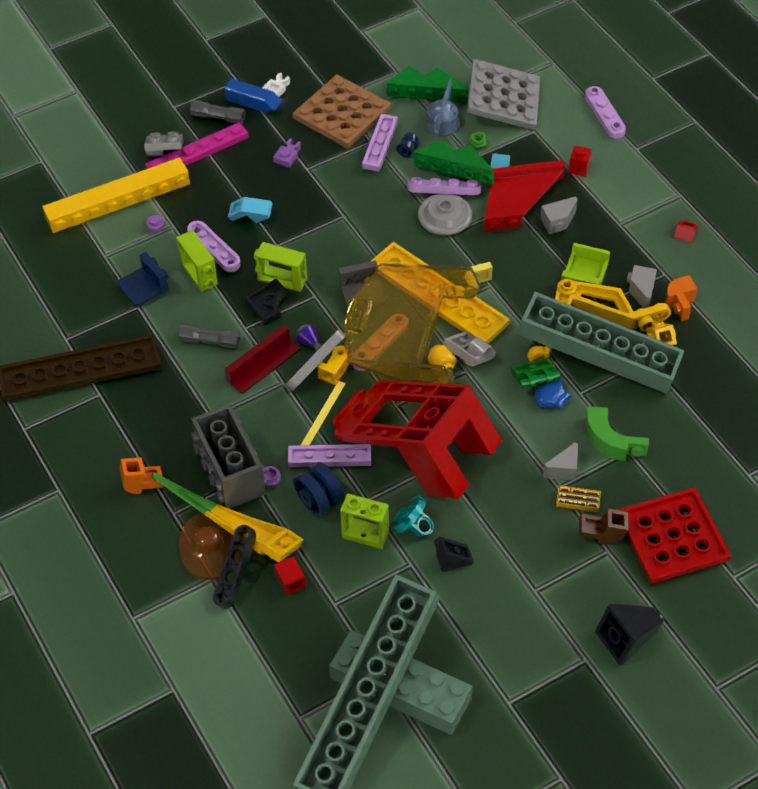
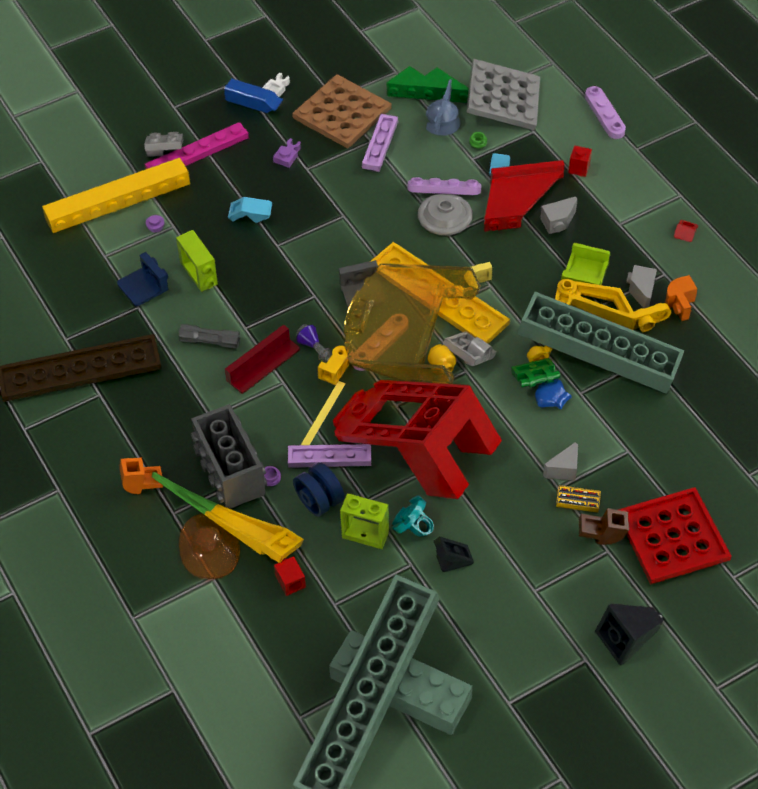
(221, 252): lavender plate -> none
(229, 114): dark grey axle -> none
(238, 567): black beam -> none
(266, 301): black tile -> none
(289, 279): lime window -> none
(310, 365): light grey beam -> none
(407, 144): dark blue wheel -> none
(460, 162): green slope -> none
(610, 442): bright green arch -> none
(662, 332): yellow brick -> none

